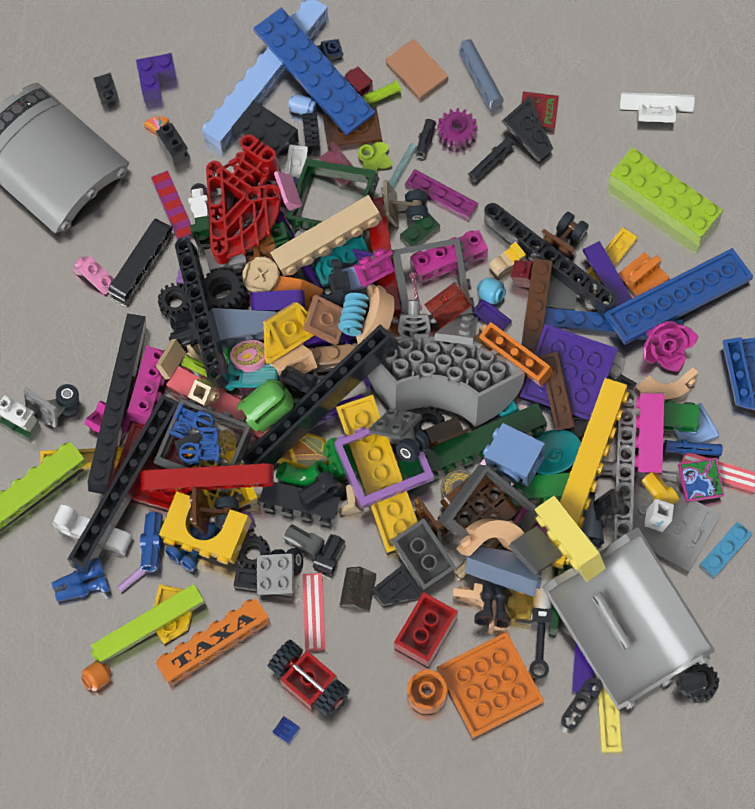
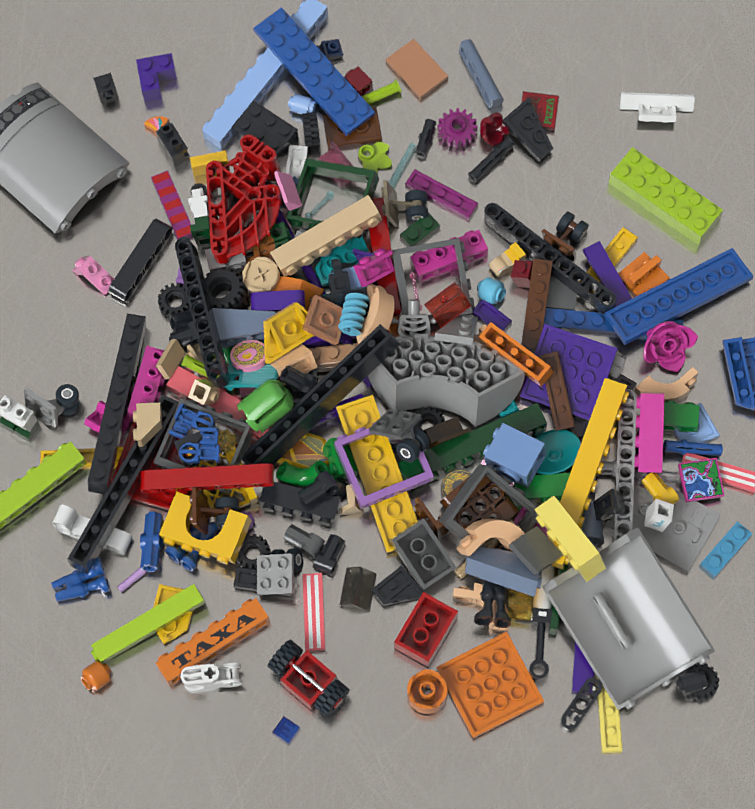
(148, 421): none -> tan slope
(199, 677): none -> white piece
(200, 162): none -> yellow panel
(329, 195): none -> clear light blue hinge
(492, 129): none -> dark red hair

